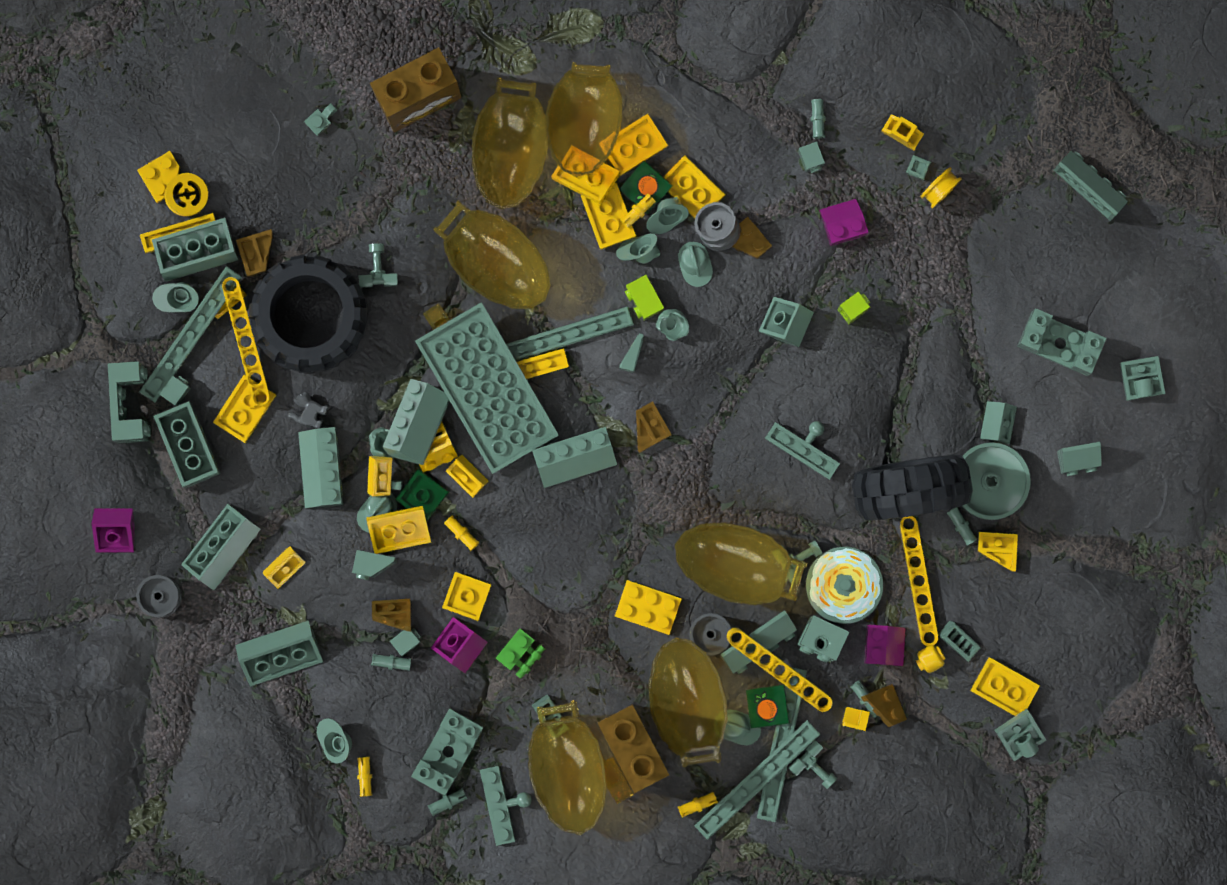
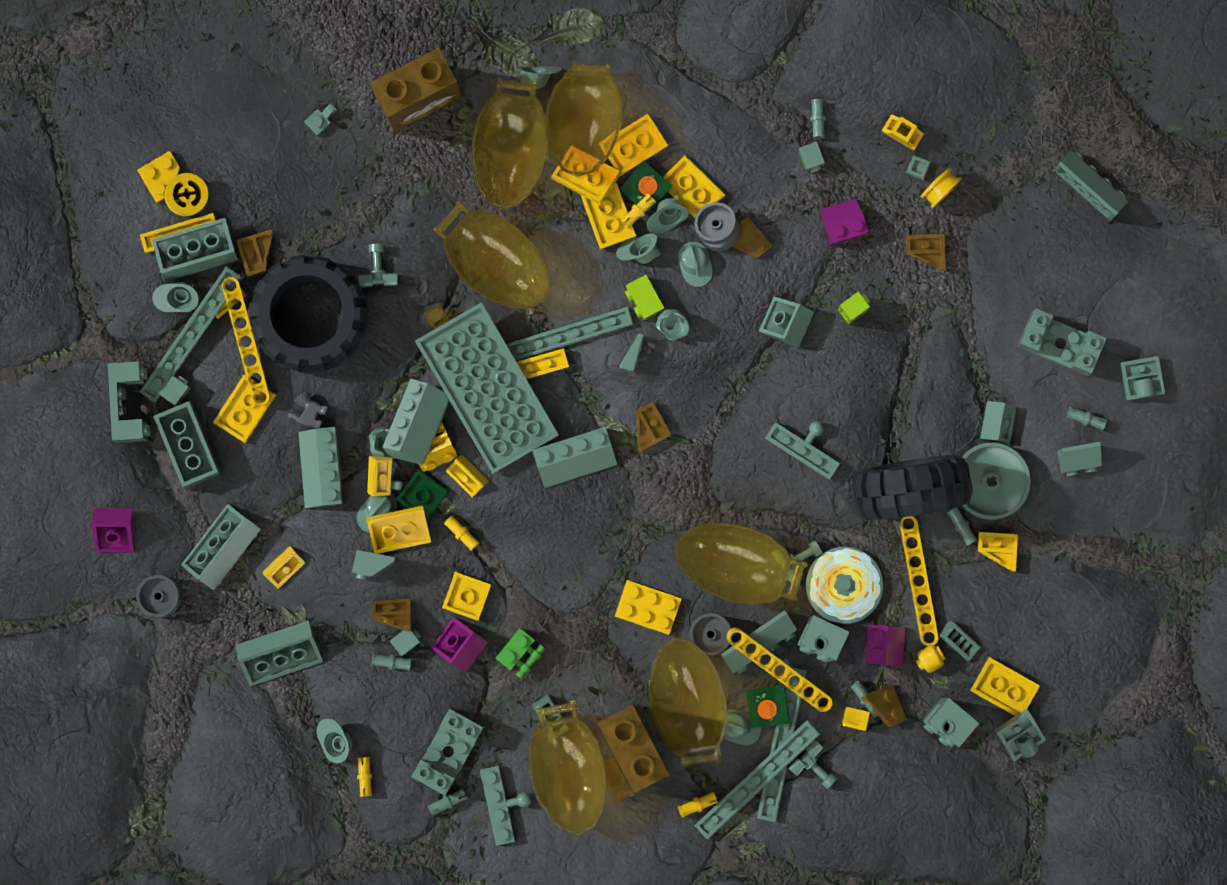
(536, 74): none -> sand green piece
(927, 249): none -> pearl gold wing
(959, 723): none -> sand green plate
(1086, 418): none -> sand green pin

